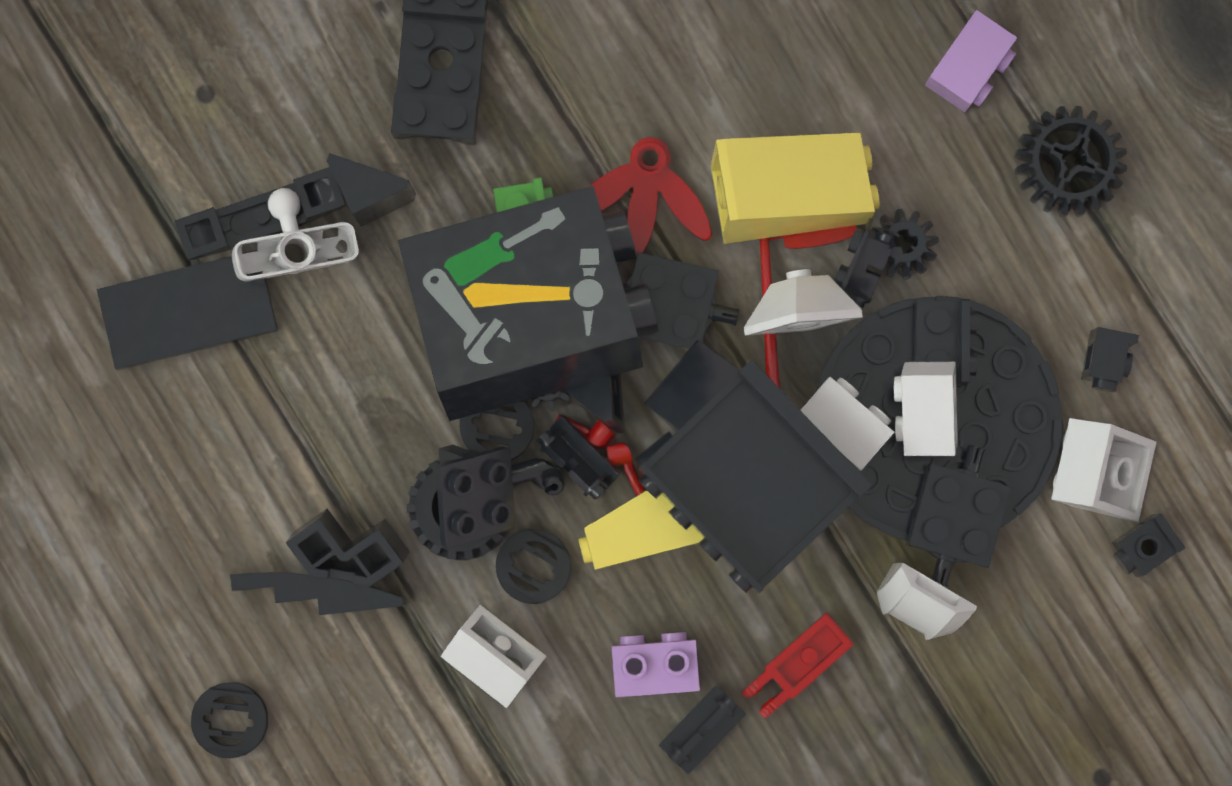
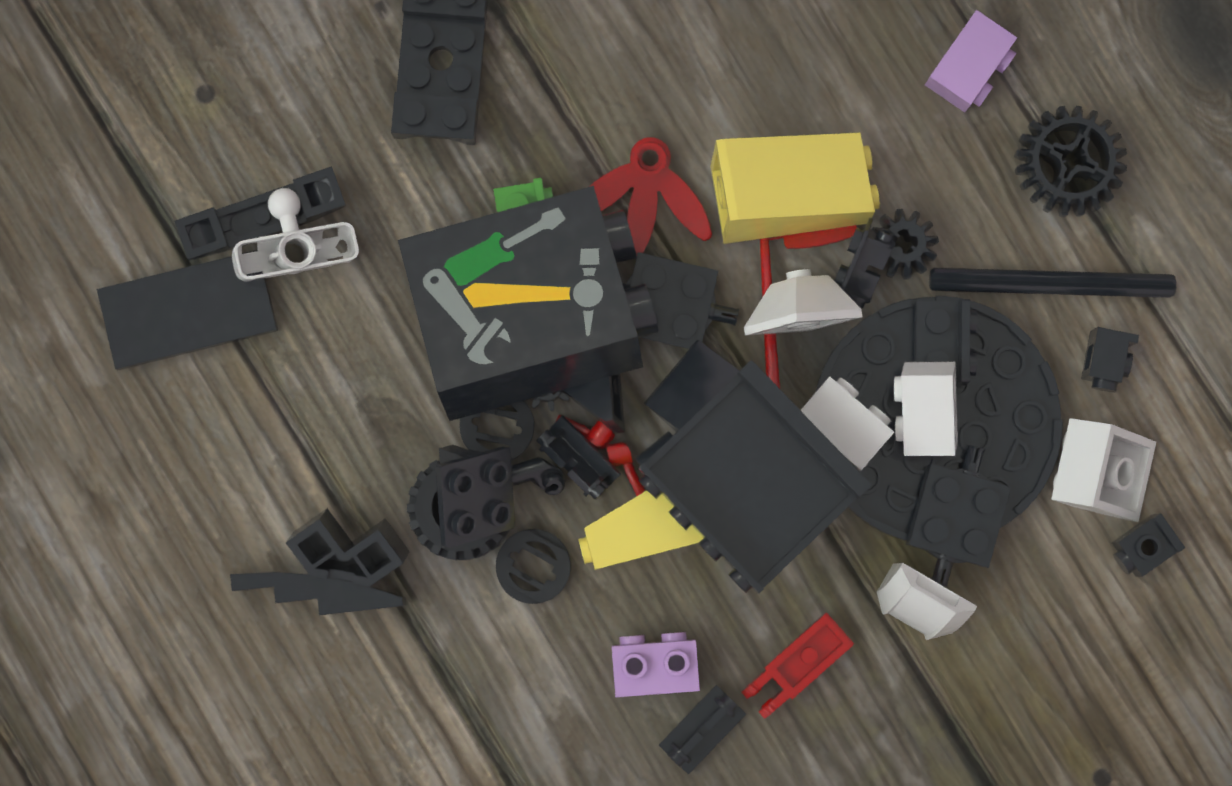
(252, 736): black piece -> none
(369, 190): black slope -> none
(493, 656): white brick -> none
(1052, 282): none -> black axle

